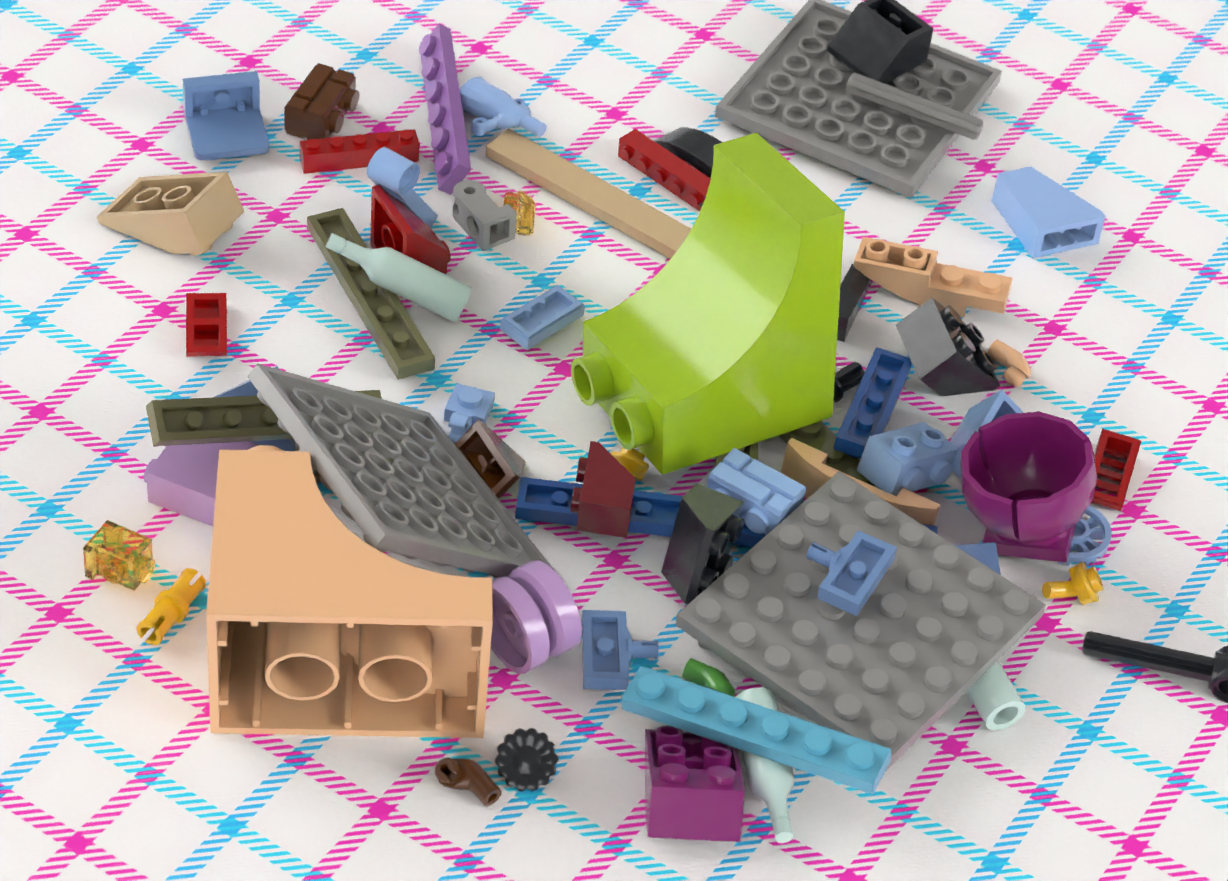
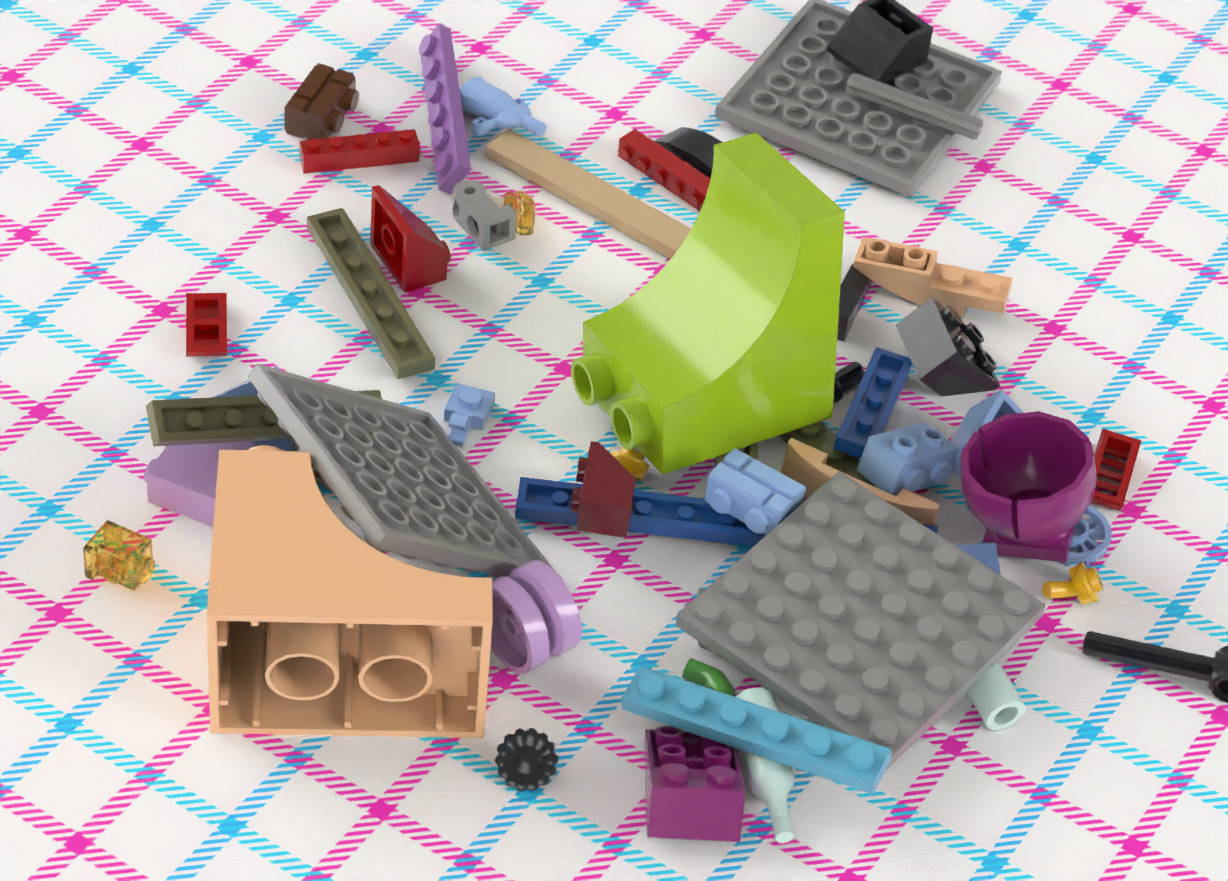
(171, 606): yellow pin -> none
(176, 211): tan slope -> none
(224, 115): medium blue bracket -> none
(398, 178): light blue plate -> none
(407, 277): light aqua piece -> none
(467, 775): reddish brown arm -> none
(491, 457): reddish brown slope -> none
(542, 317): light blue plate -> none
(609, 650): medium blue plate -> none
(701, 540): black slope -> none
(852, 570): medium blue plate -> none
(1016, 363): light nougat arm -> none
(1045, 213): light blue slope -> none

